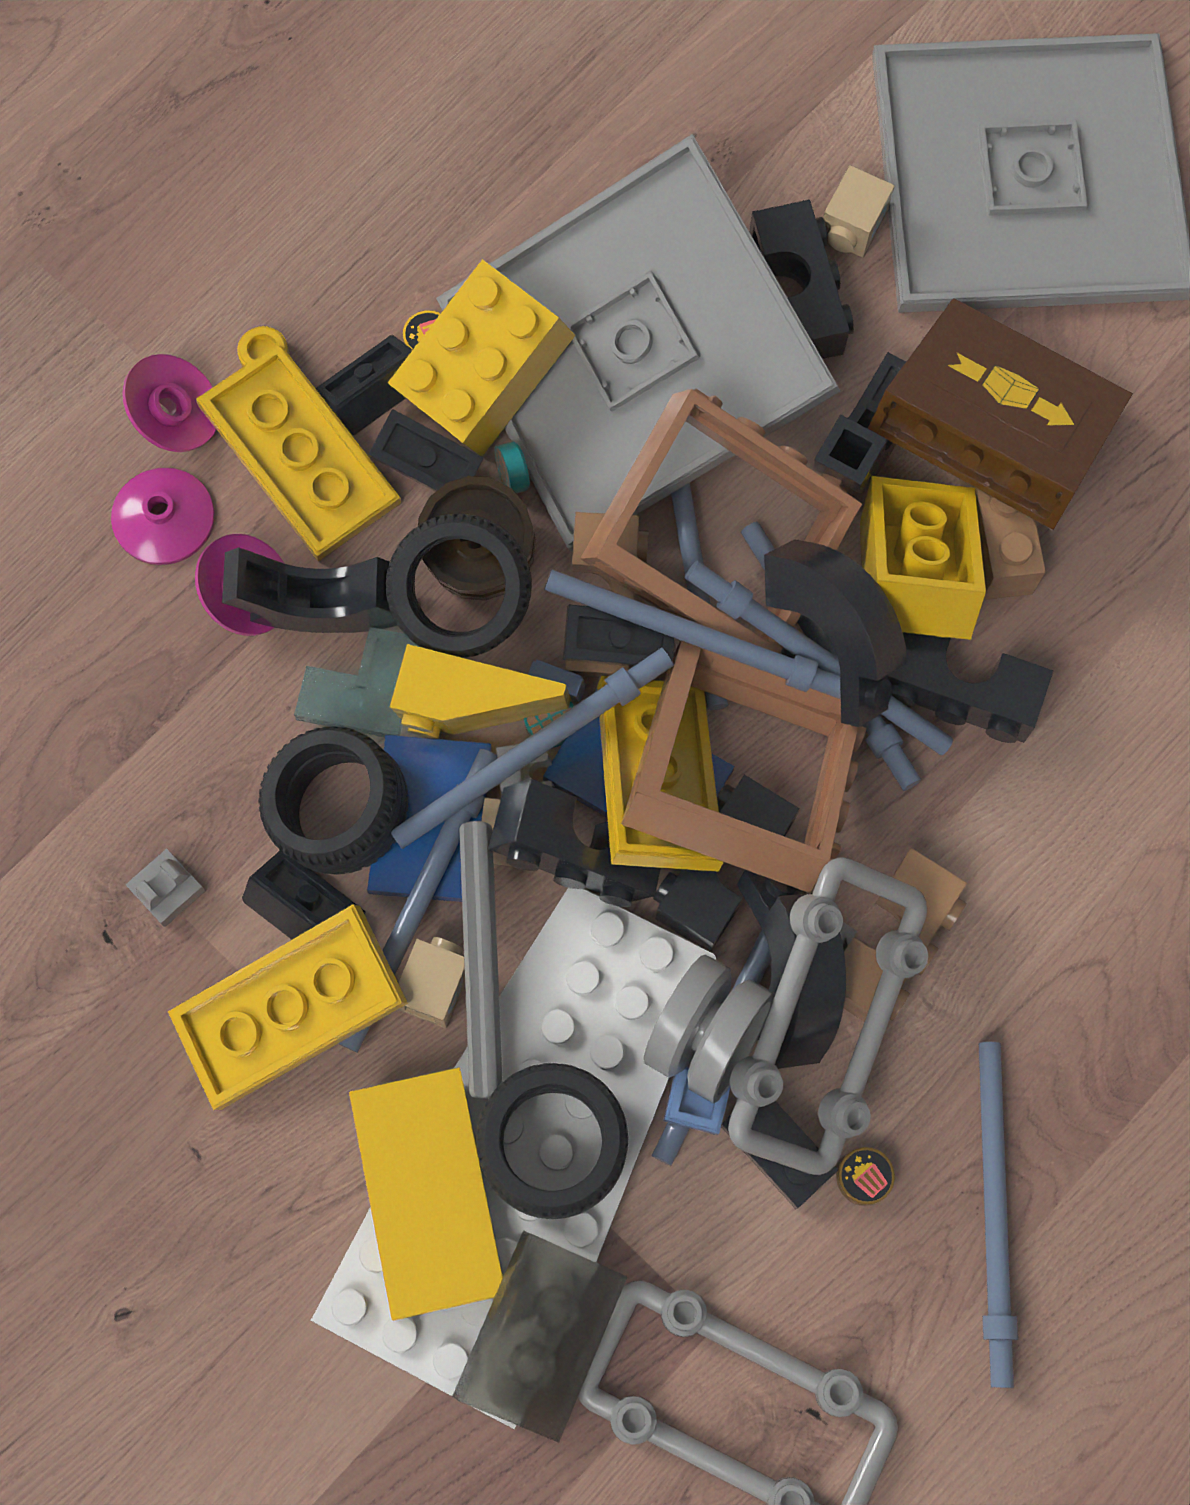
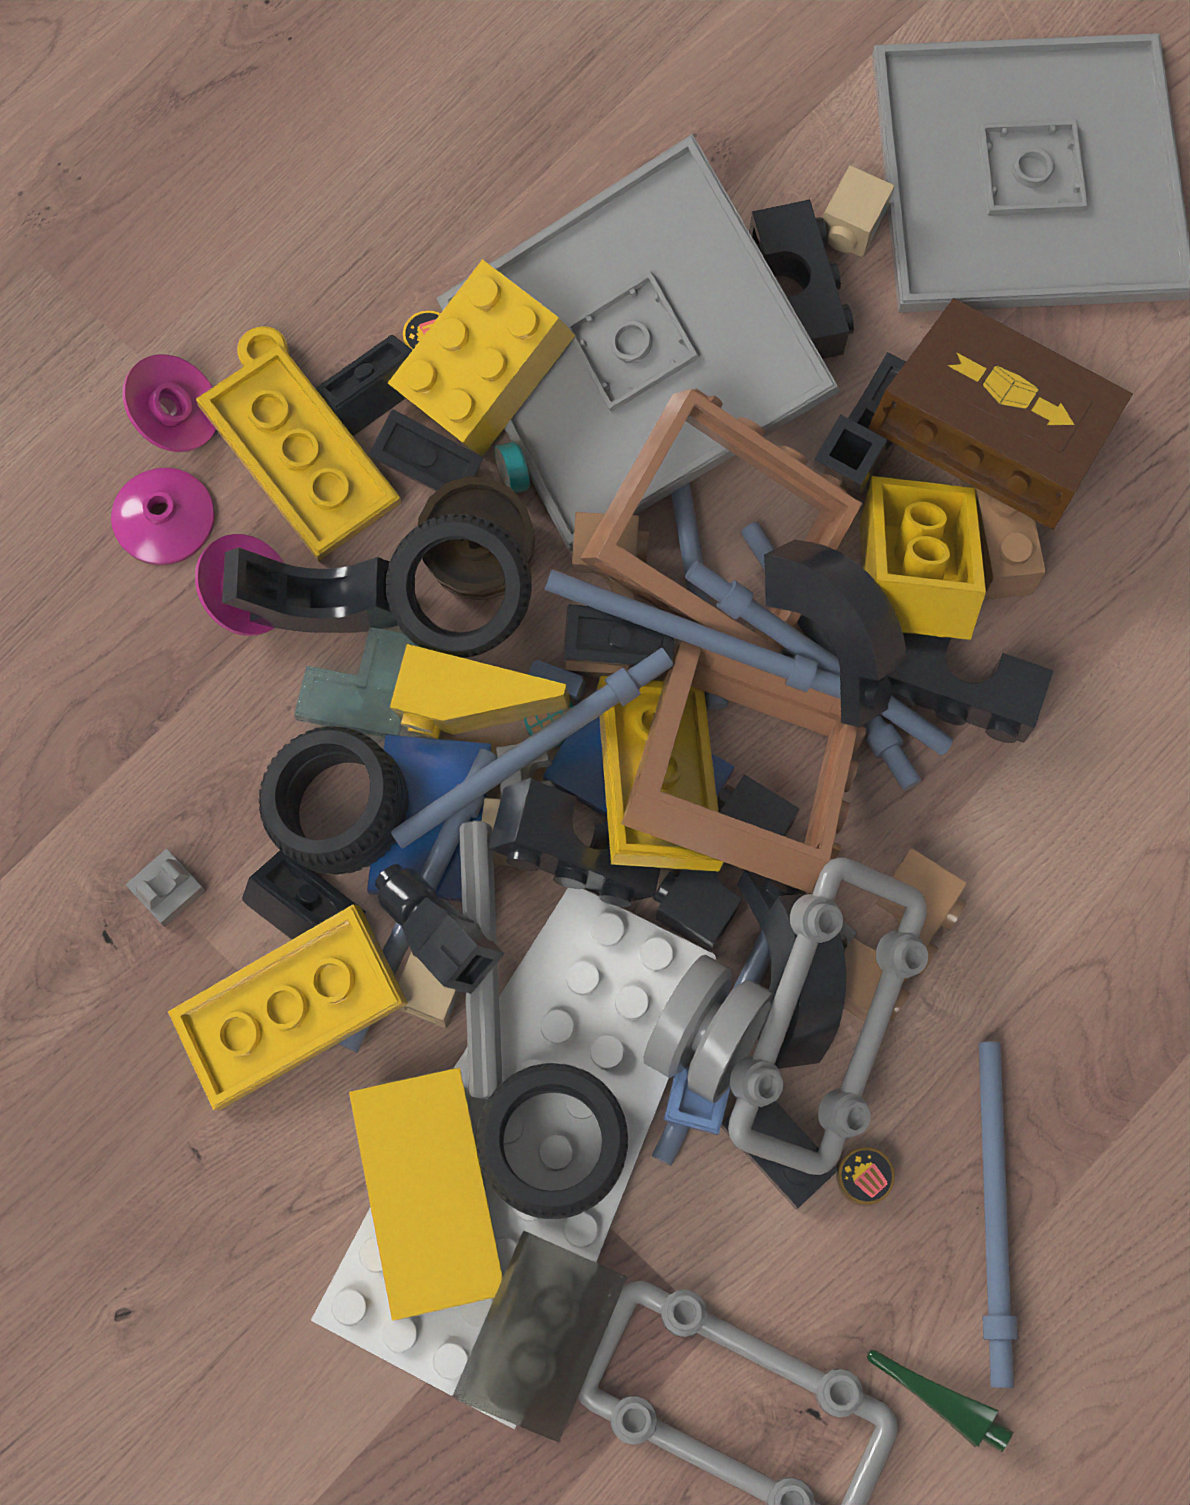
(436, 931): none -> black piece
(965, 1415): none -> dark green piece

